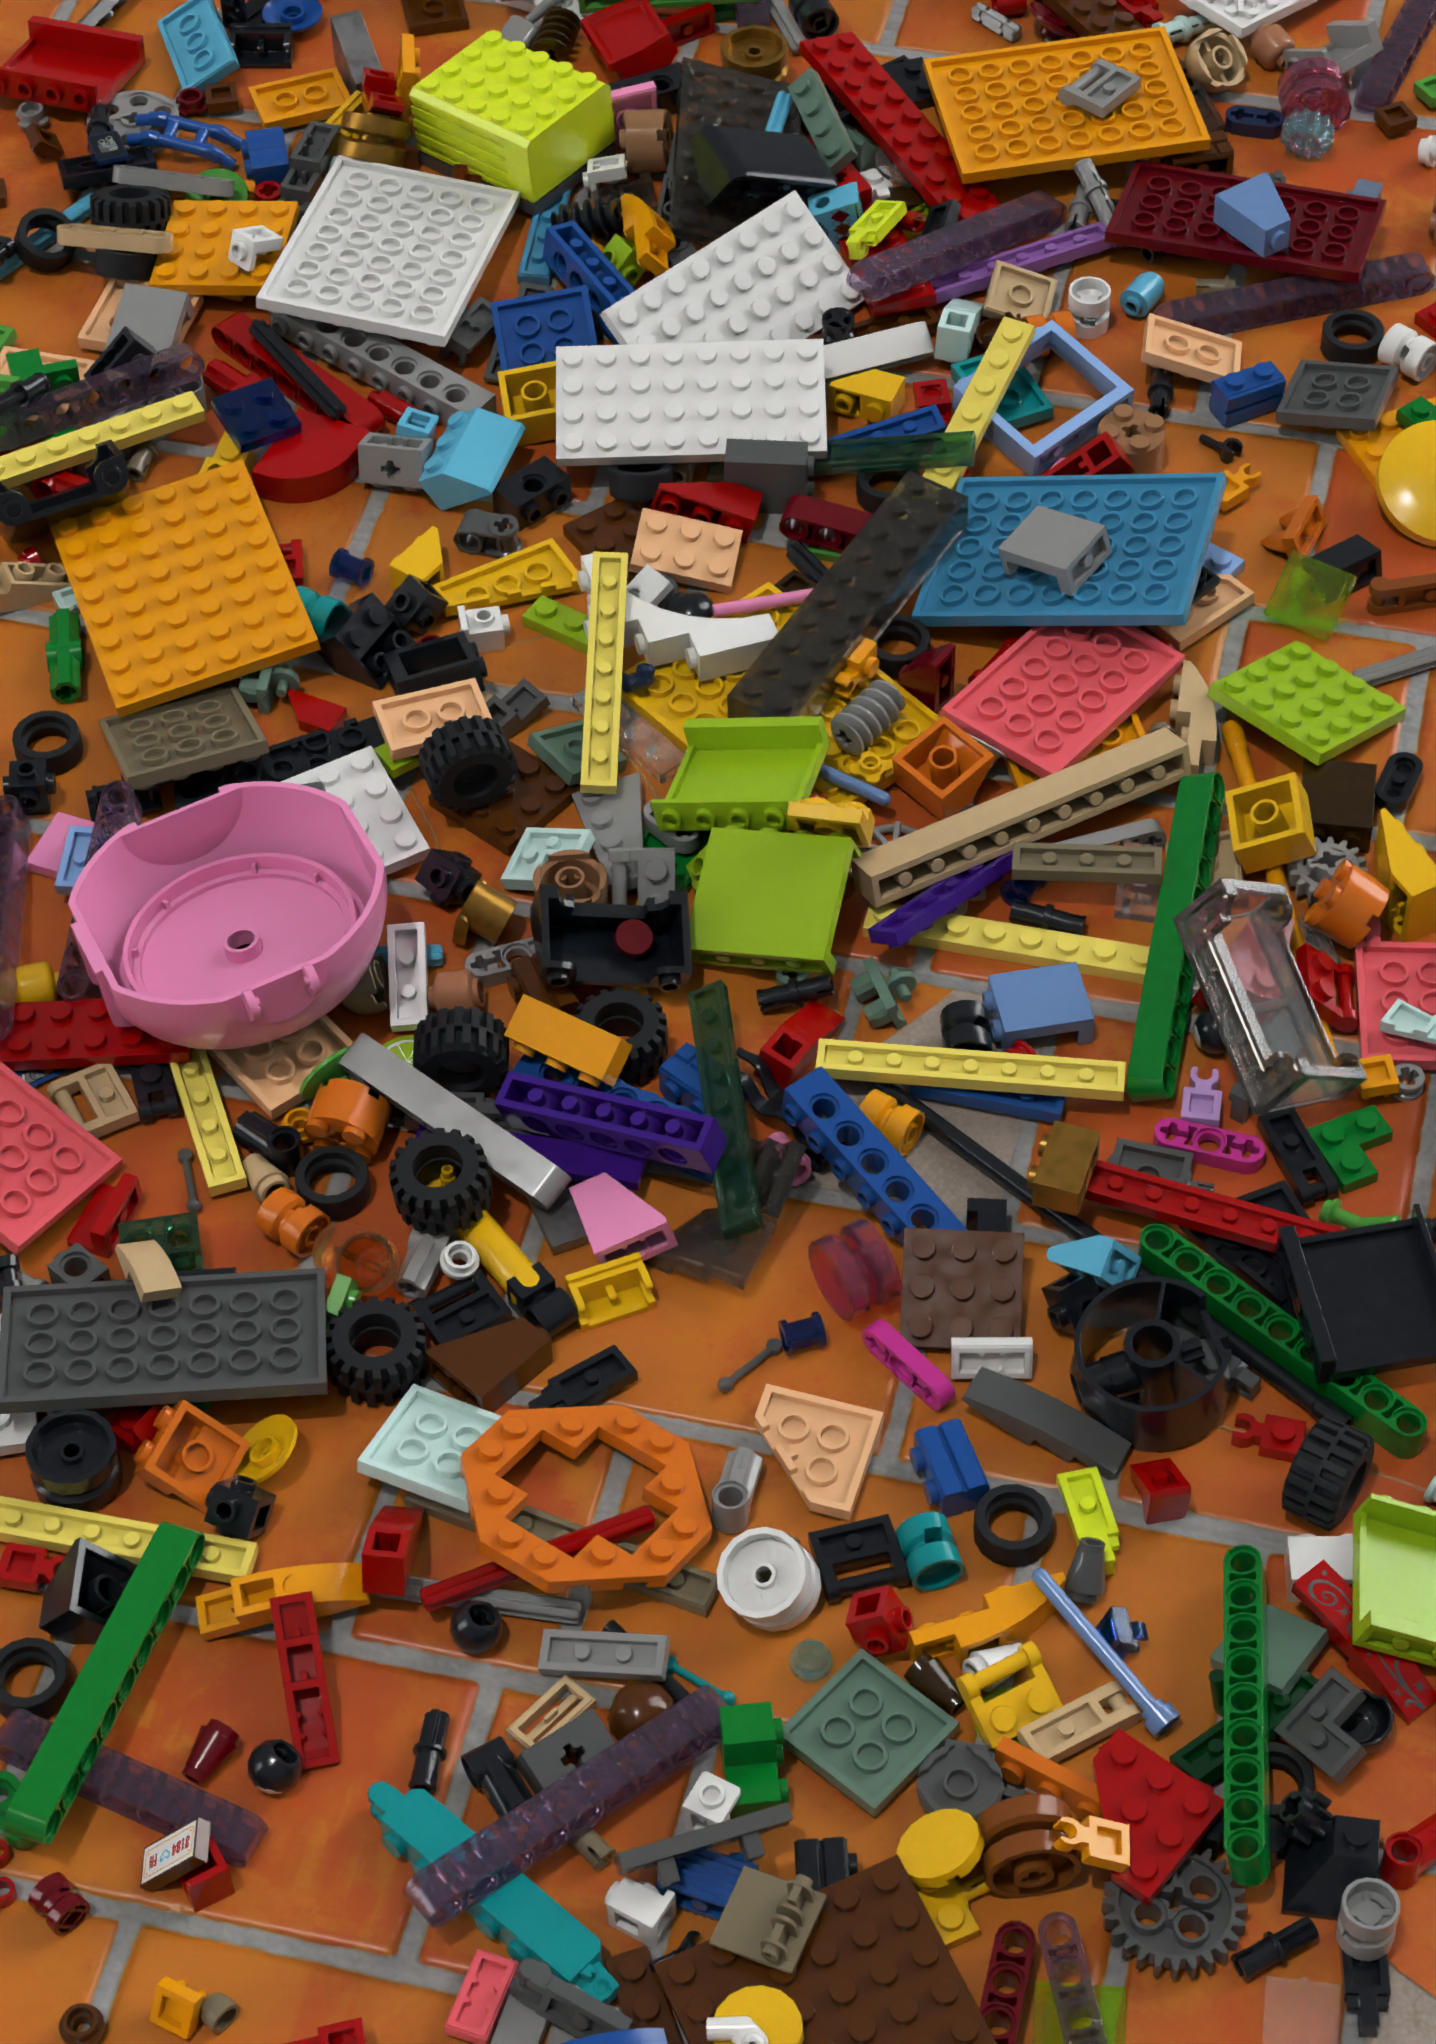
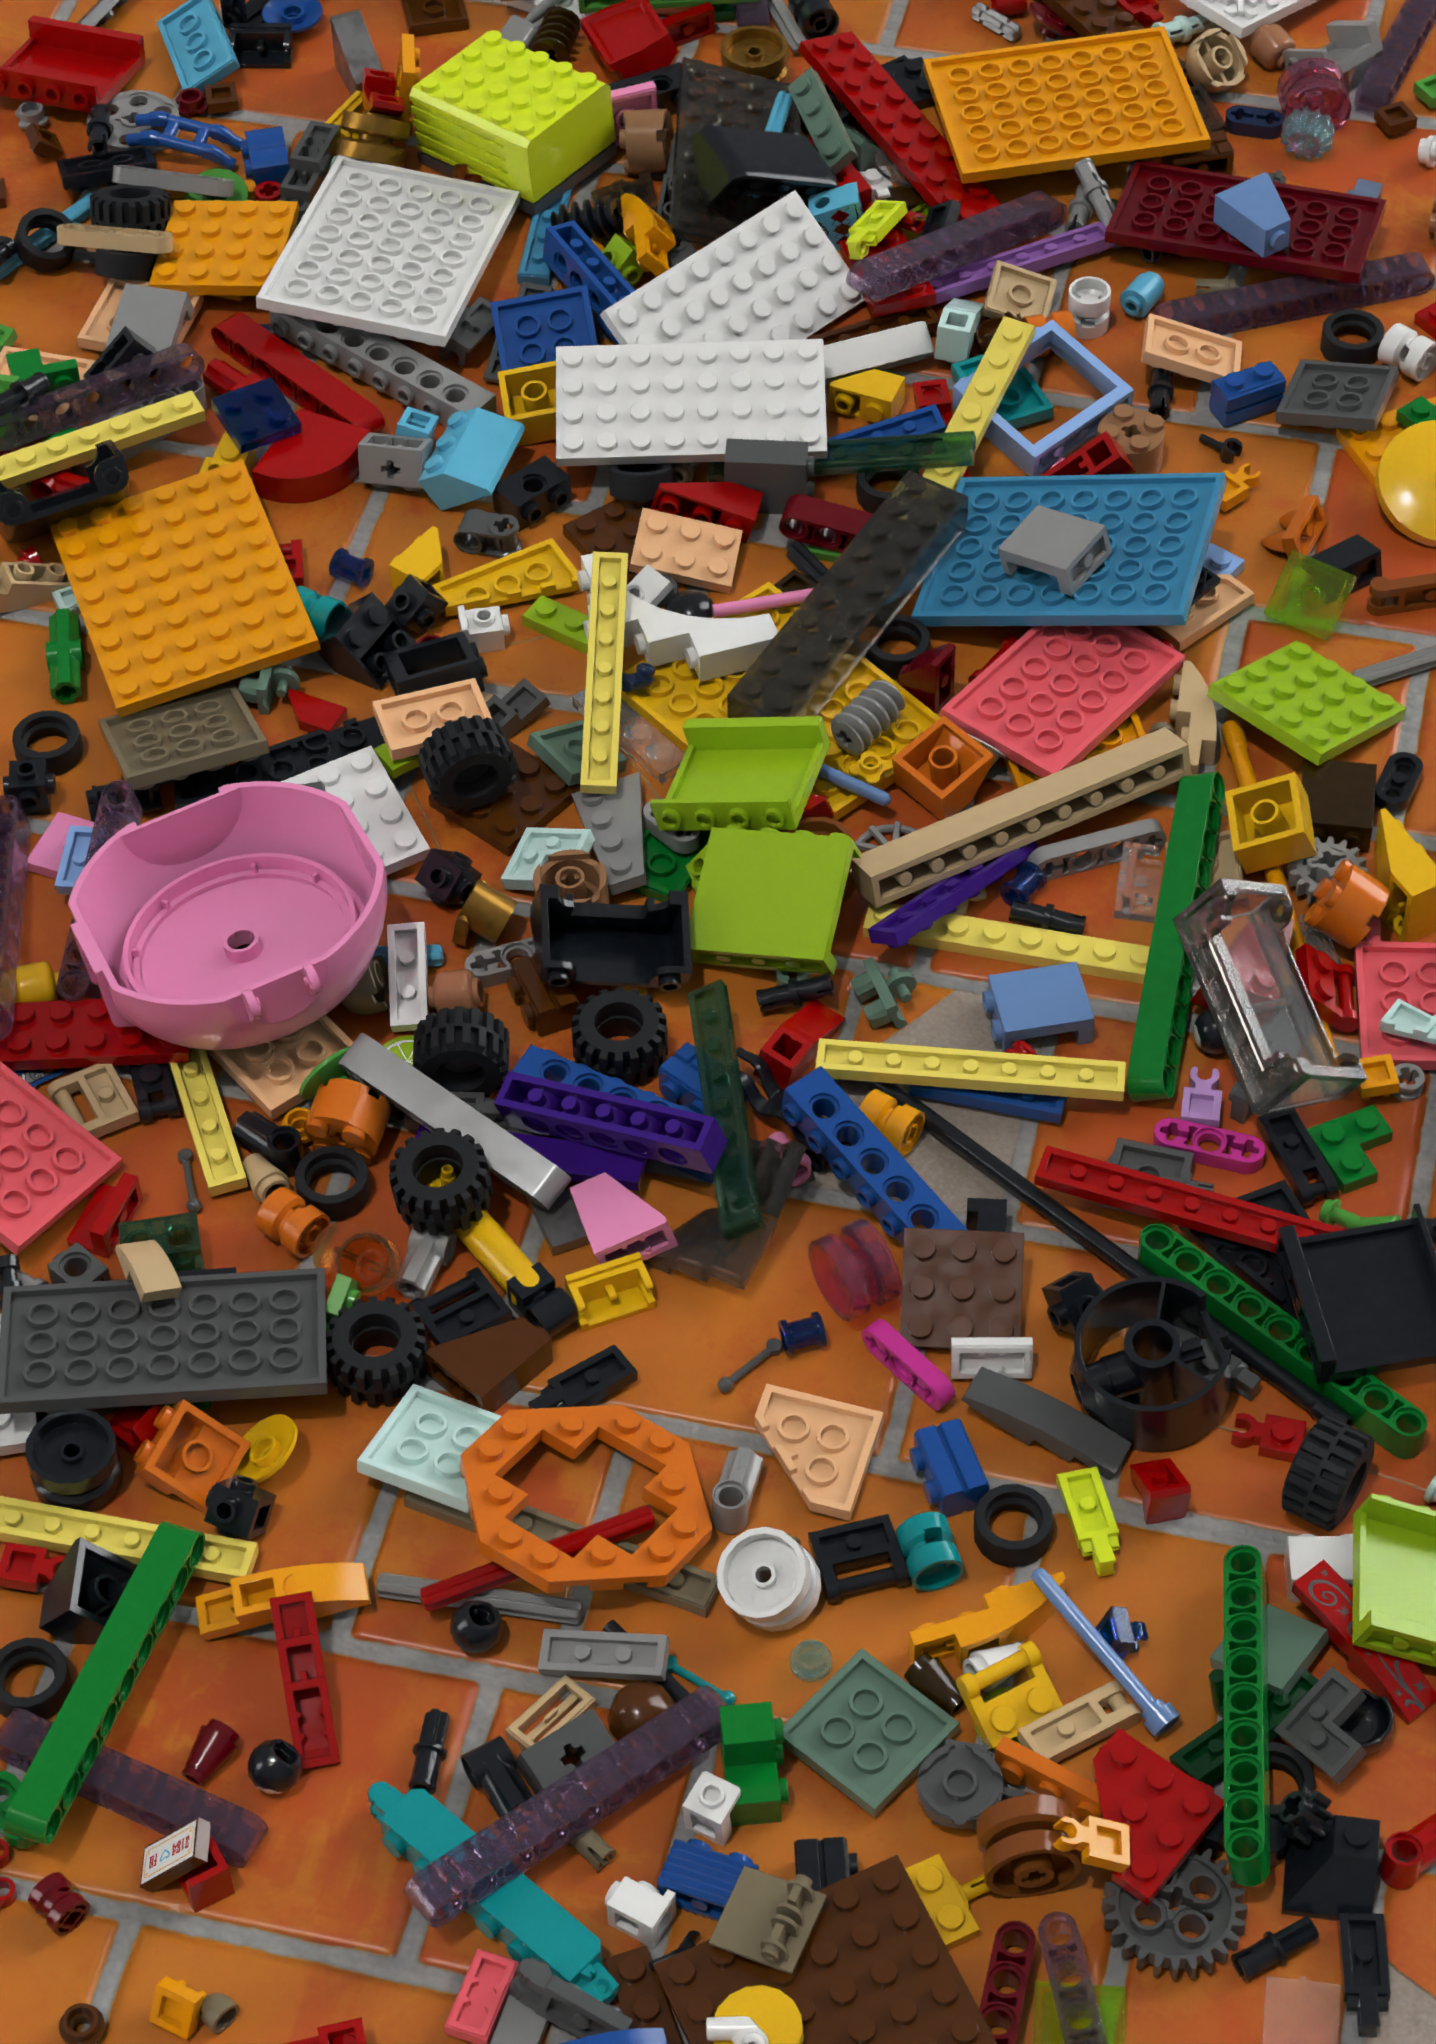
(107, 148): slope -> none
(142, 456): dark tan pin -> none
(250, 242): white bracket -> none
(298, 369): black axle -> none
(299, 99): light orange plate -> none
(389, 404): red cylinder -> none
(390, 1550): red slope -> none
(459, 1250): white plate -> none
(567, 1042): light orange brick -> none
(604, 169): white bracket -> none
(633, 939): dark red tile -> none
(655, 873): light grey plate -> none
(743, 1829): dark grey hinge -> none
(823, 818): yellow plate -> none
(837, 325): black wheel -> none
(860, 666): light orange plate -> none
(879, 1621): red brick -> none
(940, 1847): yellow tile -> none
(966, 1026): black wheel -> none
(1064, 1168): pearl gold brick -> none
(1086, 863): dark tan plate -> none
(1087, 1572): dark grey cone -> none
(1097, 1256): medium azure tile -> none
(1111, 88): light grey plate -> none
(1367, 1919): light grey wheel -> none

